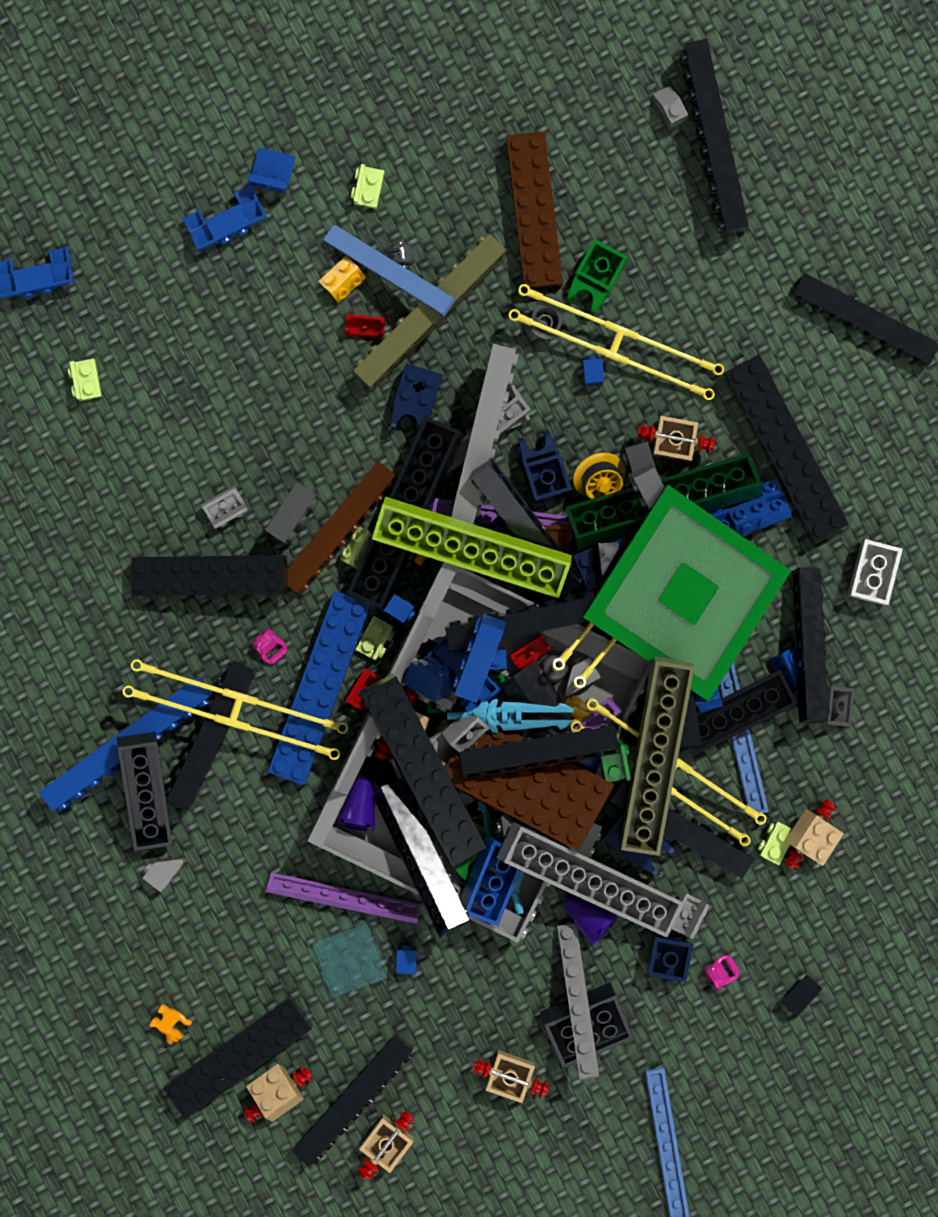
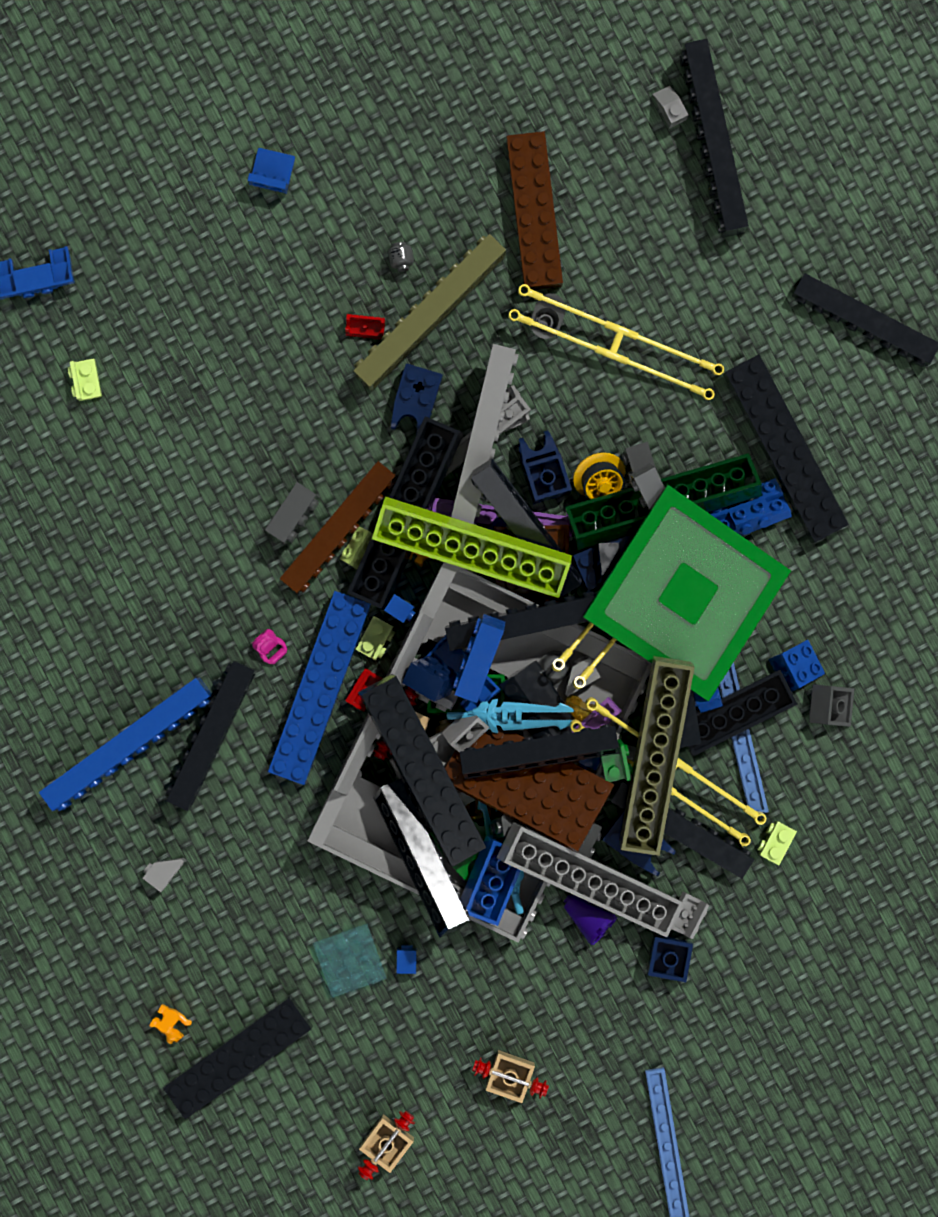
(144, 791): black brick -> none
(209, 575): black brick -> none
(225, 507): light grey bracket -> none
(228, 223): blue bracket -> none
(239, 698): light yellow bar -> none
(276, 1093): tan brick -> none
(342, 279): yellow bracket -> none
(343, 898): medium lavender plate -> none
(351, 1101): black brick -> none
(359, 806): dark purple cone -> none
(368, 186): yellowish green bracket -> none
(389, 270): medium blue tile -> none
(499, 660): blue brick -> none
(530, 652): red hinge -> none
(578, 1002): light grey plate -> none
(593, 370): blue brick -> none
(596, 281): green brick -> none
(607, 1024): black slope -> none
(675, 438): tan brick -> none
(717, 975): dark pink piece -> none
(801, 995): black hinge -> none
(810, 645): black brick -> none
(813, 836): tan brick -> none
(875, 572): white brick -> none

